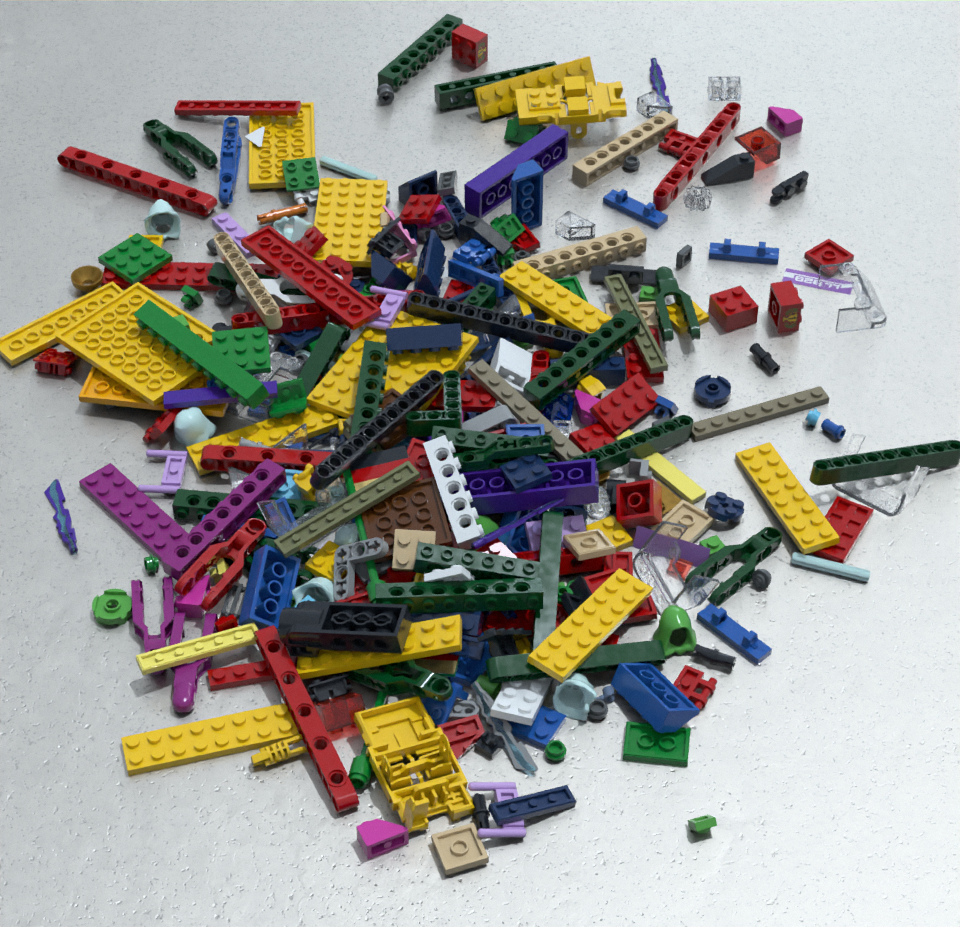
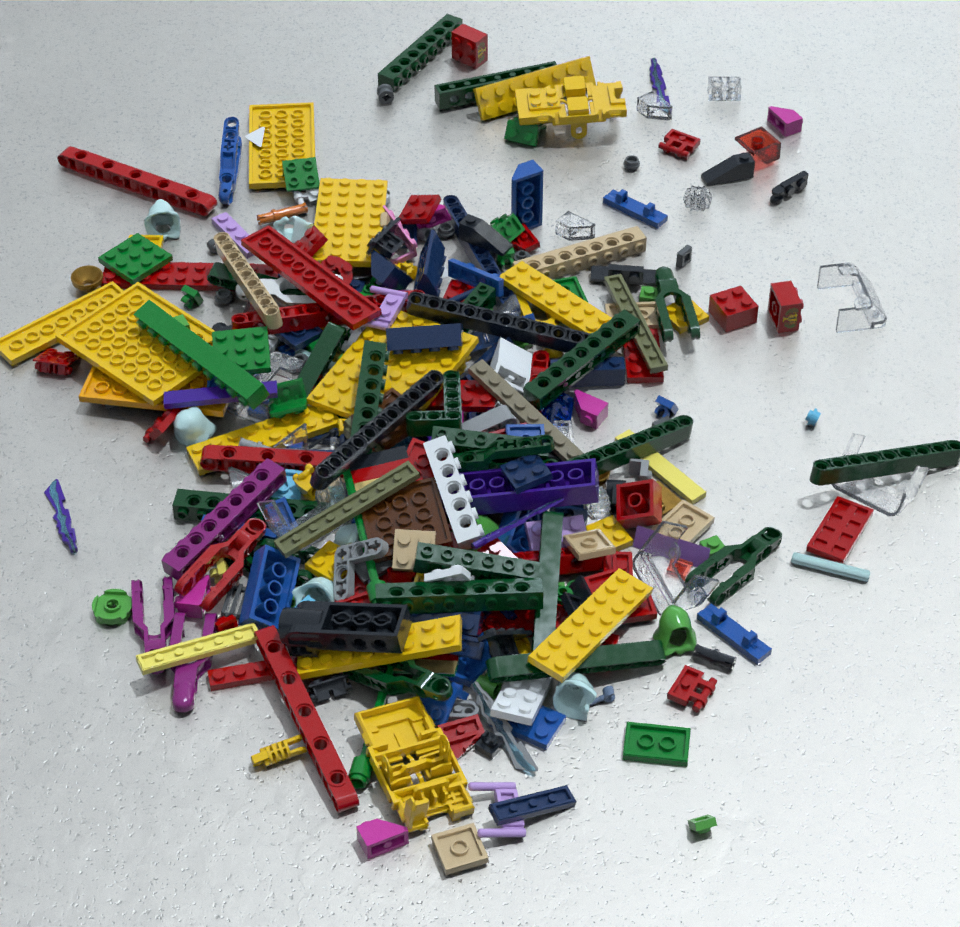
(133, 510): magenta plate -> none
(151, 564): green plate -> none
(168, 138): dark green piece -> none
(173, 471): lavender plate -> none
(207, 739): yellow plate -> none
(237, 108): red plate -> none
(340, 711): clear red slope -> none
(346, 169): light aqua axle -> none
(421, 185): dark blue slope -> none
(447, 183): dark grey plate -> none
(474, 252): blue plate -> none
(480, 812): black axle -> none
(494, 184): dark purple brick -> none
(555, 750): green plate -> none
(590, 438): red plate -> none
(591, 386): yellow piece -> none
(598, 709): dark grey plate -> none
(625, 405): red plate -> none
(631, 143): tan brick -> none
(653, 696): blue slope -> none
(696, 156): red beam -> none
(709, 397): dark blue plate -> none
(724, 507): dark blue plate -> none
(744, 253): blue hinge -> none
(759, 413): dark tan plate -> none
(761, 578): dark grey plate -> none
(764, 358): black pin -> none
(787, 498): yellow plate -> none
(810, 280): medium lavender sticker -> none
(828, 253): red plate -> none
(836, 430): blue pin -> none

